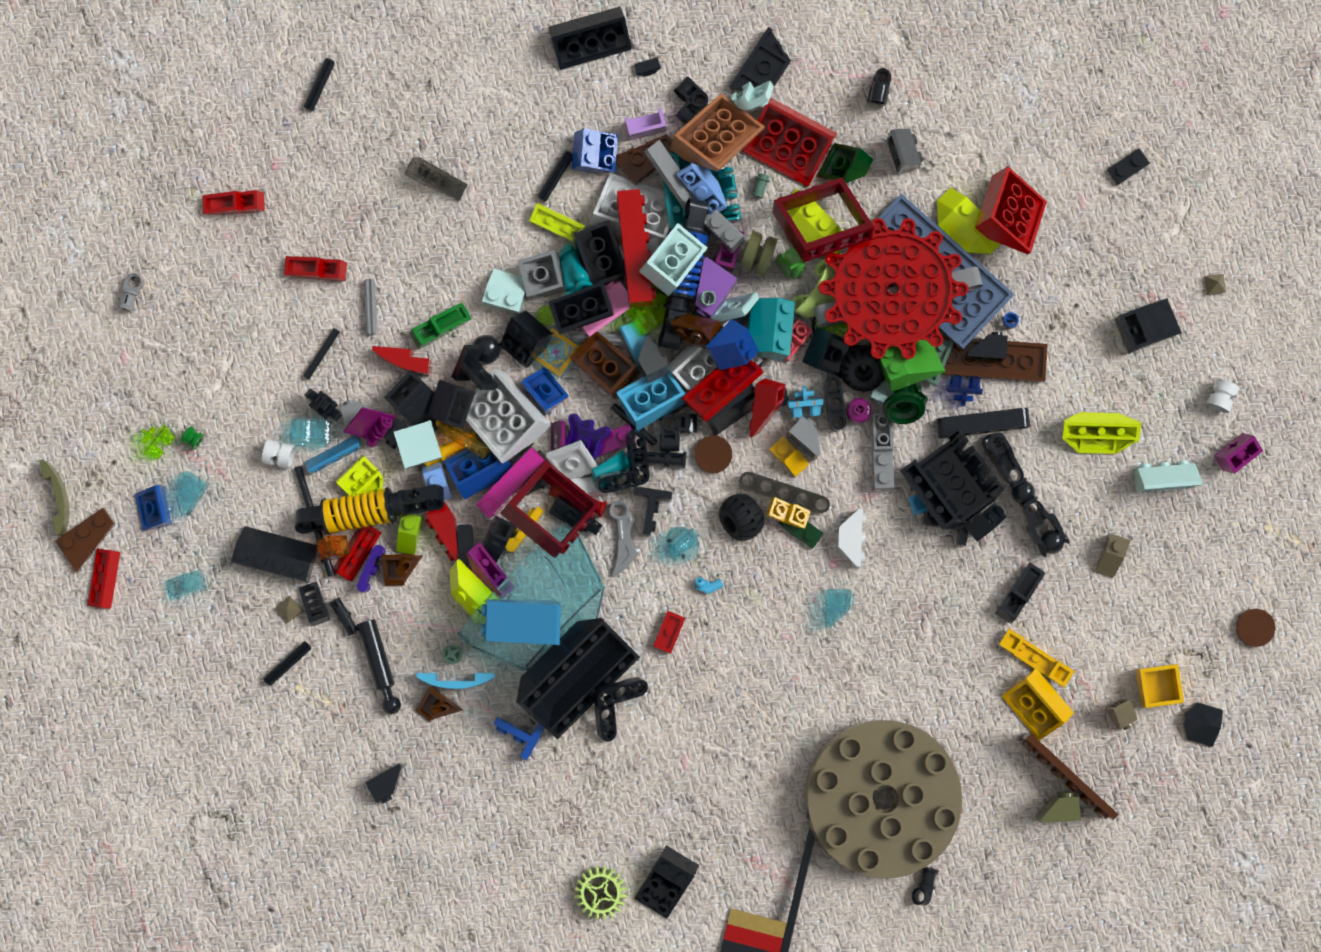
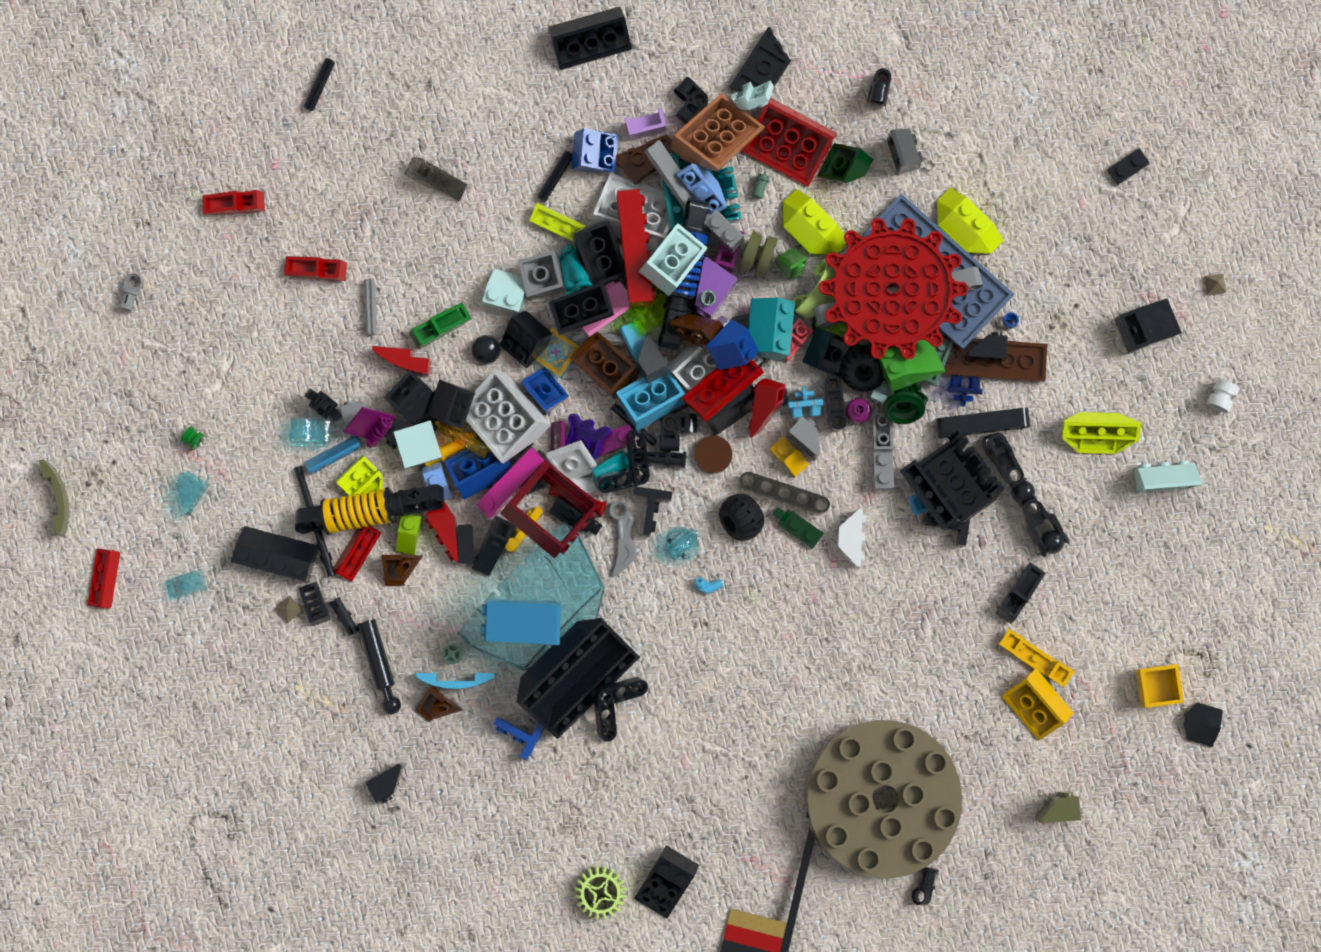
(85, 537): reddish brown wing -> none
(152, 448): clear neon green hips -> none
(153, 508): blue slope -> none
(278, 454): white wheel -> none
(287, 663): black axle -> none
(321, 353): black bar -> none
(333, 547): clear orange brick -> none
(370, 568): dark purple plate -> none
(467, 588): neon yellow wedge -> none
(469, 368): black bracket -> none
(485, 567): magenta slope -> none
(545, 315): clear neon green tile -> none
(647, 67): black piece -> none
(669, 632): red plate -> none
(735, 307): light aqua tile -> none
(788, 513): yellow slope -> none
(830, 243): dark red window -> none
(837, 604): clear light blue slope -> none
(986, 521): black brick -> none
(1011, 211): red slope -> none
(1073, 782): reddish brown plate -> none
(1112, 555): dark tan slope -> none
(1122, 714): dark tan slope -> none
(1238, 453): magenta brick -> none
(1255, 627): reddish brown tile -> none

